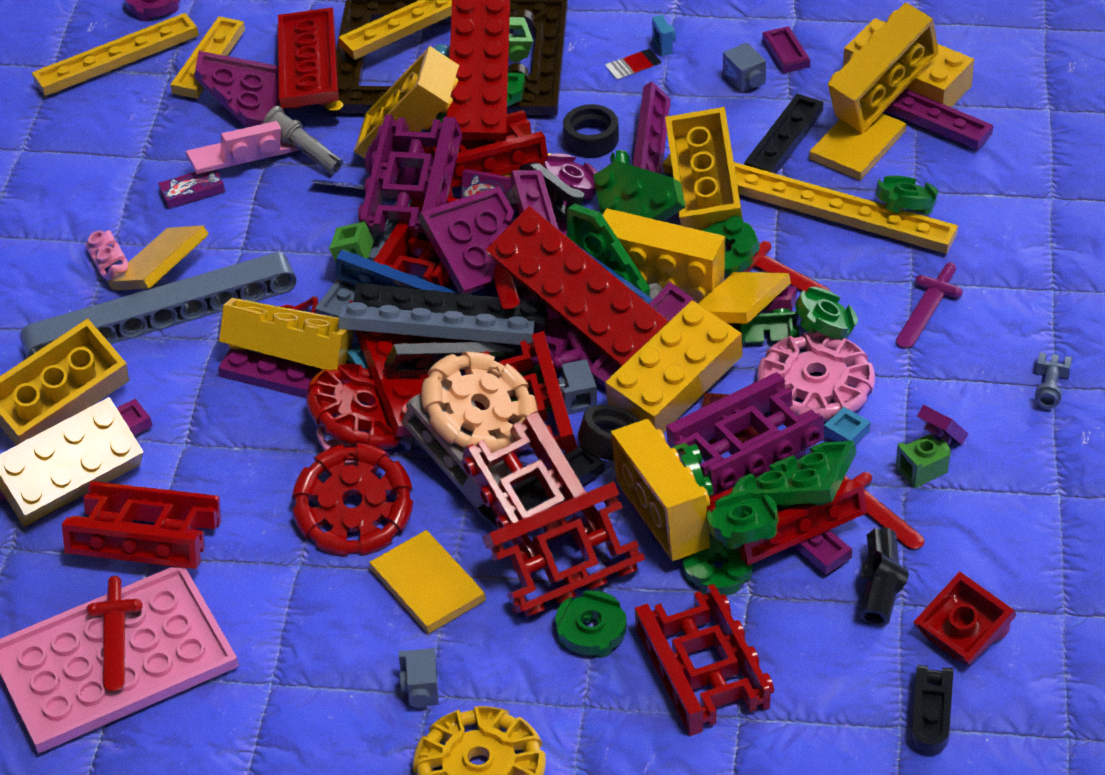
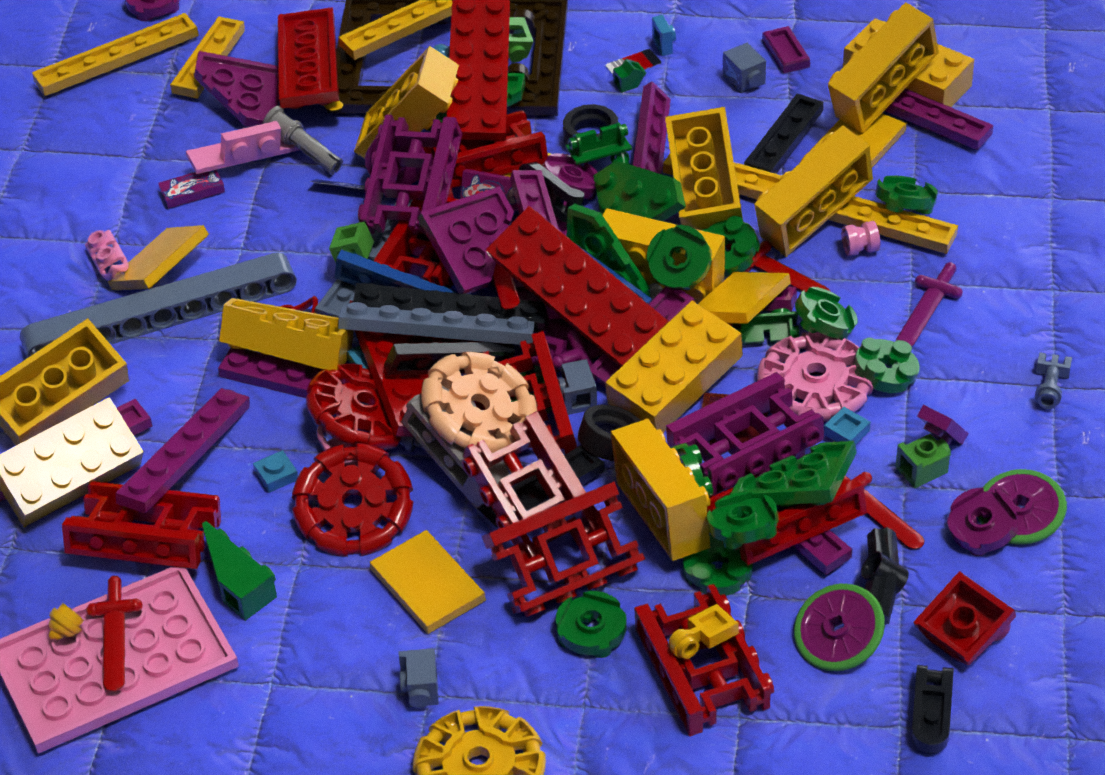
(64, 622): none -> yellow plate
(182, 450): none -> magenta plate
(241, 580): none -> green slope
(275, 471): none -> dark azure plate
(588, 147): none -> green hinge
(628, 75): none -> green piece
(686, 274): none -> green plate
(709, 626): none -> yellow plate
(814, 190): none -> yellow brick
(848, 645): none -> magenta wheel
(857, 239): none -> bright pink wheel
(871, 362): none -> green plate
(982, 537): none -> magenta plate
(1042, 503): none -> magenta wheel

